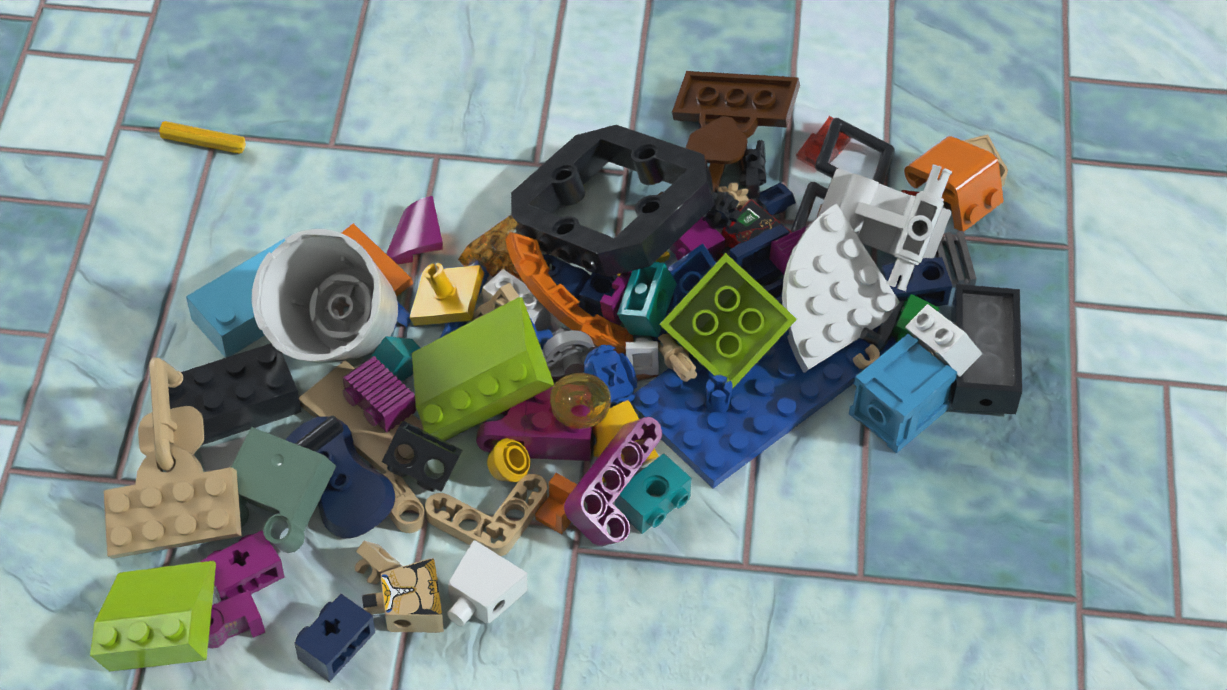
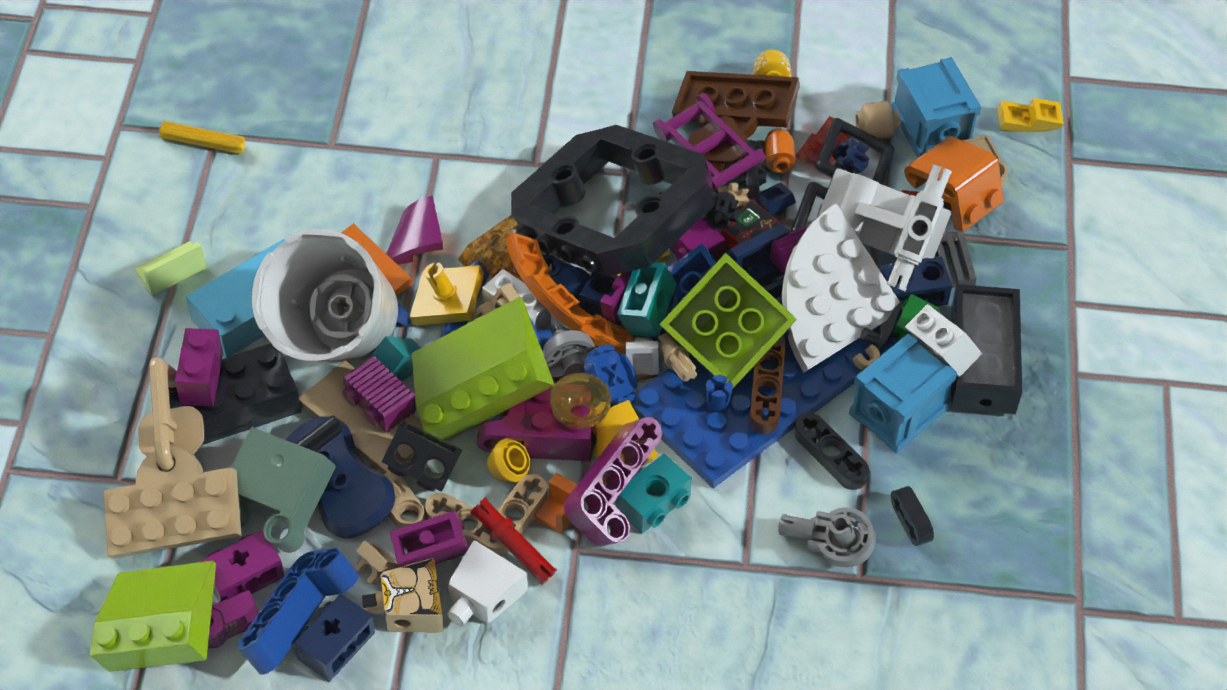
(171, 267): none -> yellowish green panel
(199, 367): none -> magenta brick
(293, 604): none -> blue beam
(432, 538): none -> magenta brick
(513, 541): none -> red pin
(705, 107): none -> magenta piece
(772, 63): none -> yellow head
(772, 379): none -> reddish brown beam
(779, 151): none -> orange brick
(828, 437): none -> black beam
(834, 534): none -> light grey pin
(851, 156): none -> dark blue gear
(878, 119): none -> tan head
(912, 516): none -> black beam
(934, 105): none -> dark azure container
(1035, 117): none -> yellow slope

